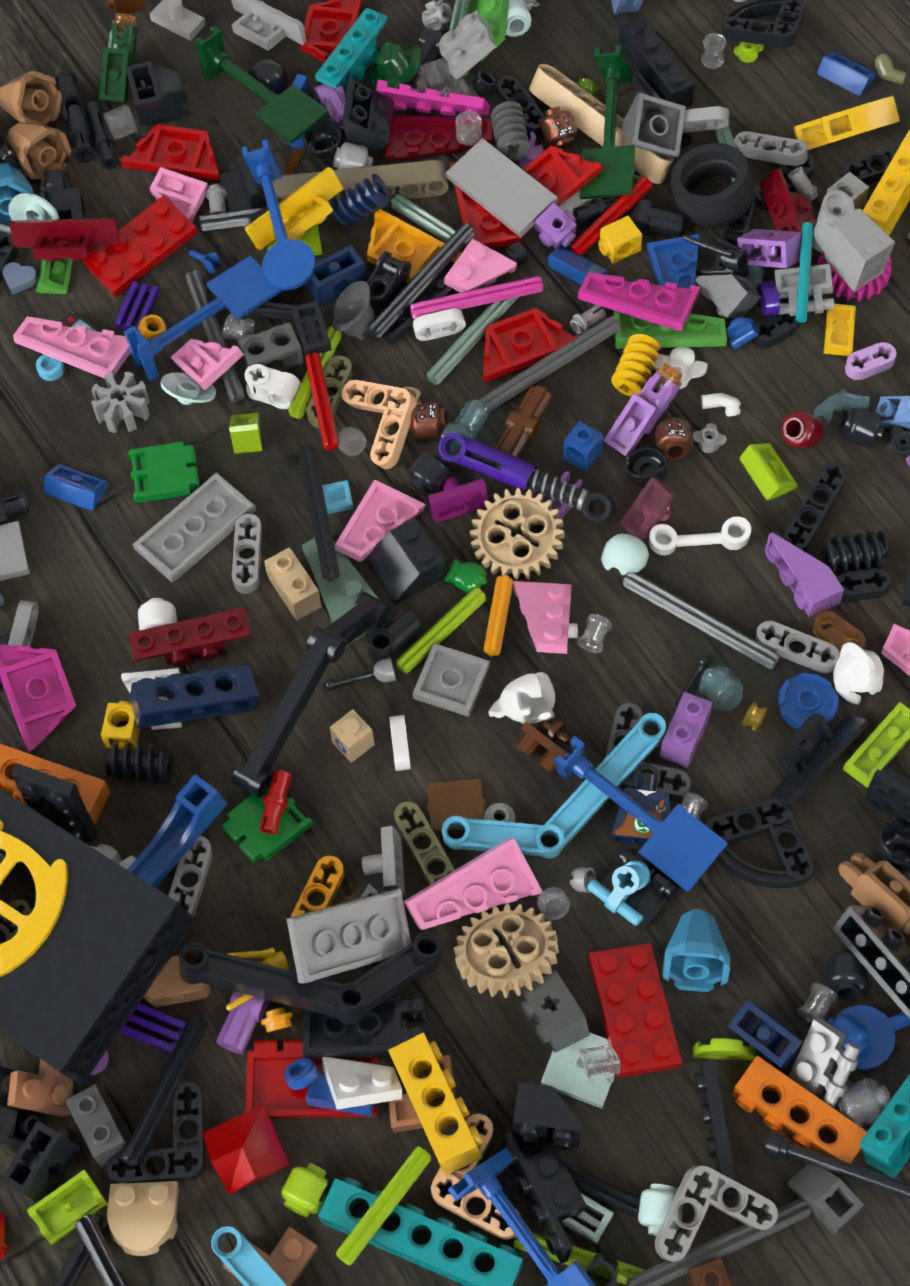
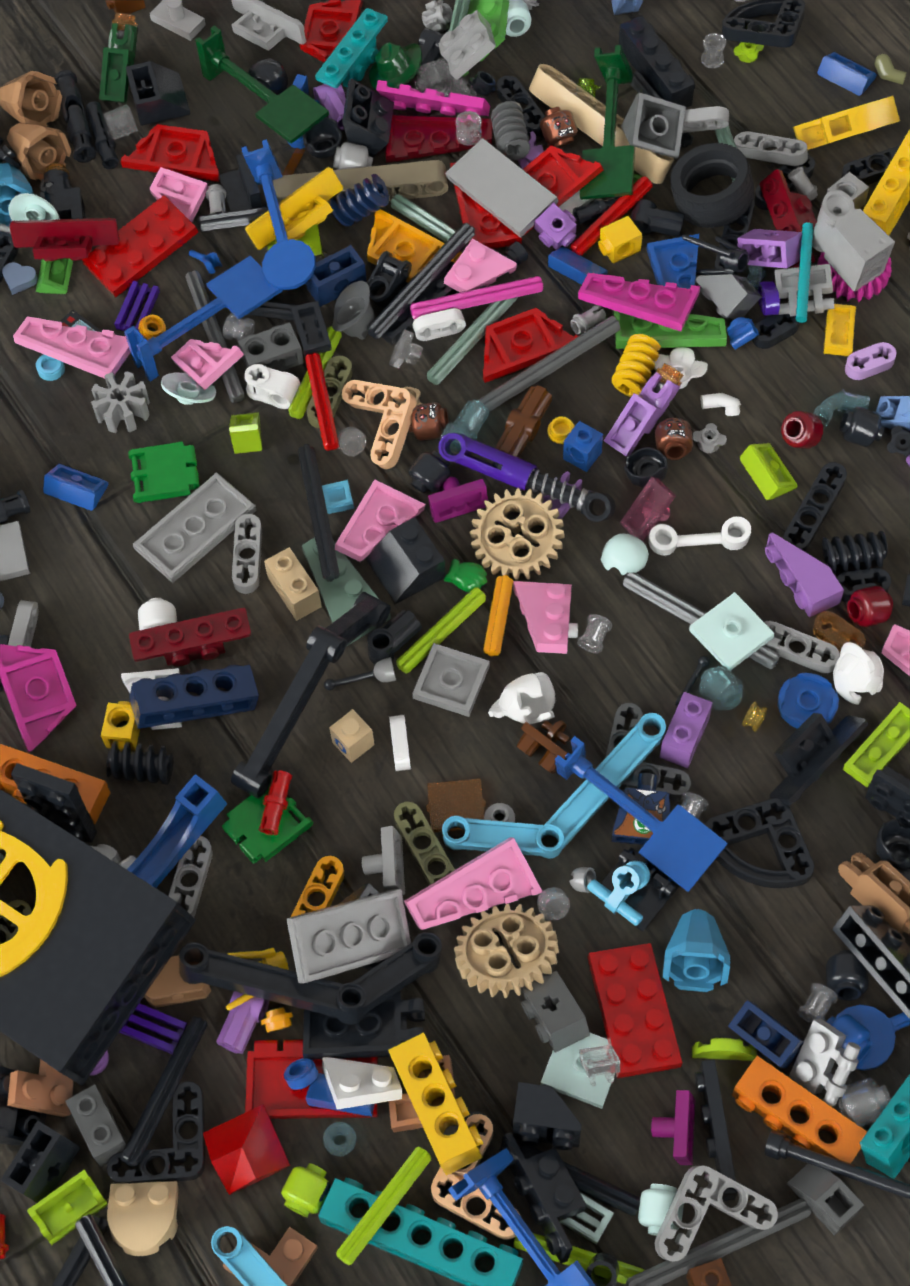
(334, 1130): none -> clear light blue plate
(405, 350): none -> clear tile
(559, 429): none -> yellow plate
(679, 1127): none -> magenta tile
(731, 631): none -> light aqua plate
(870, 606): none -> dark red head

